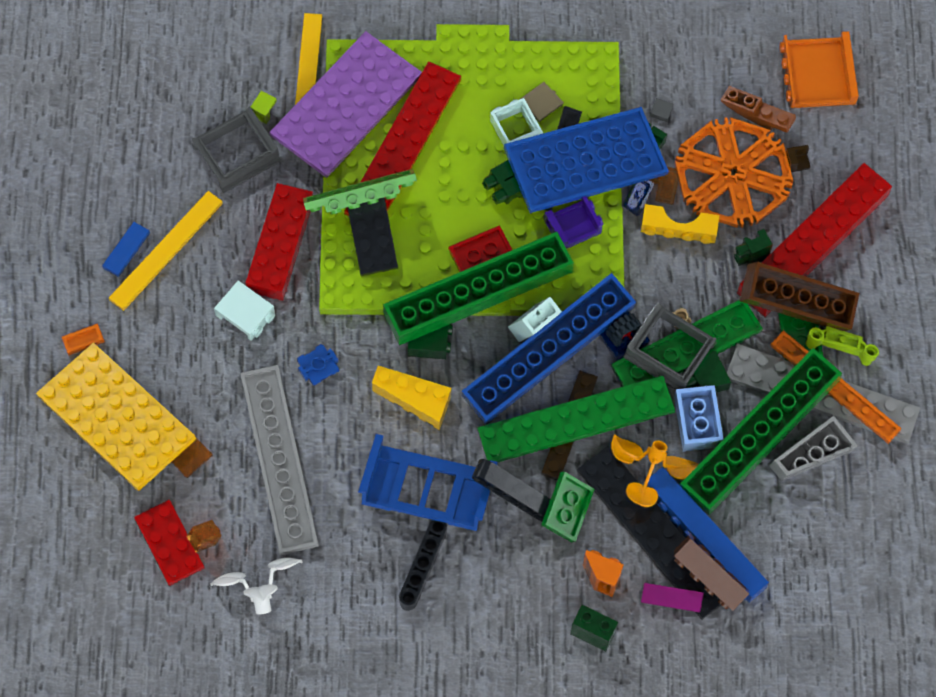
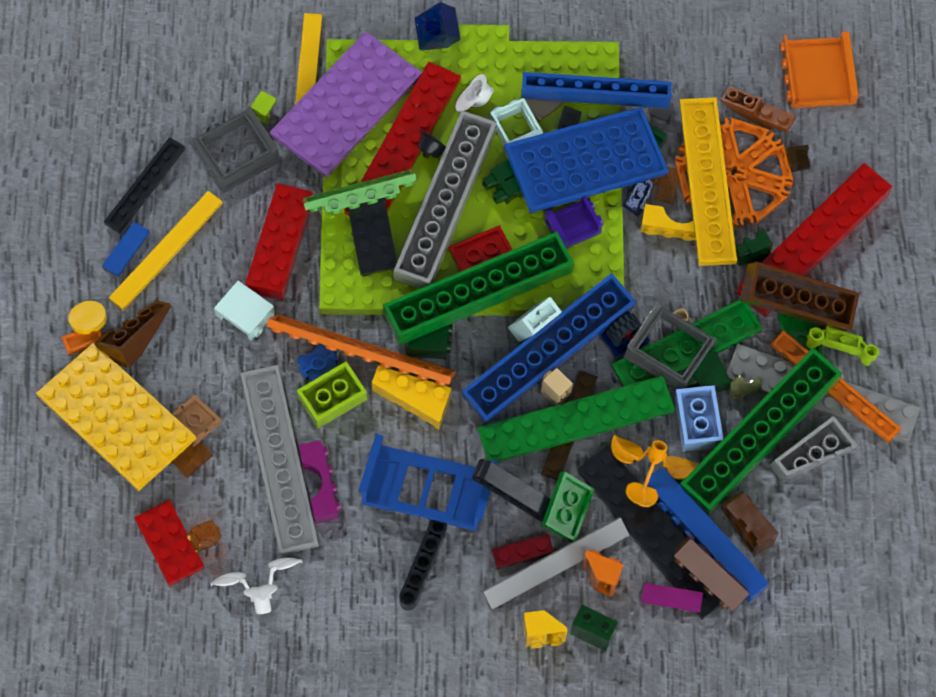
(87, 317): none -> yellow tile
(132, 338): none -> reddish brown wedge
(144, 185): none -> black plate
(197, 418): none -> medium nougat plate
(314, 459): none -> magenta arch
(332, 395): none -> lime brick
(366, 350): none -> orange plate
(430, 145): none -> black piece
(437, 27): none -> clear blue slope
(445, 200): none -> light grey brick
(475, 95): none -> white piece
(522, 551): none -> dark red plate
(543, 629): none -> yellow slope
(554, 563): none -> light grey tile
(556, 387): none -> tan brick
(596, 90): none -> blue brick
(707, 182): none -> yellow plate
(740, 388): none -> olive plate
(749, 523): none -> reddish brown wedge

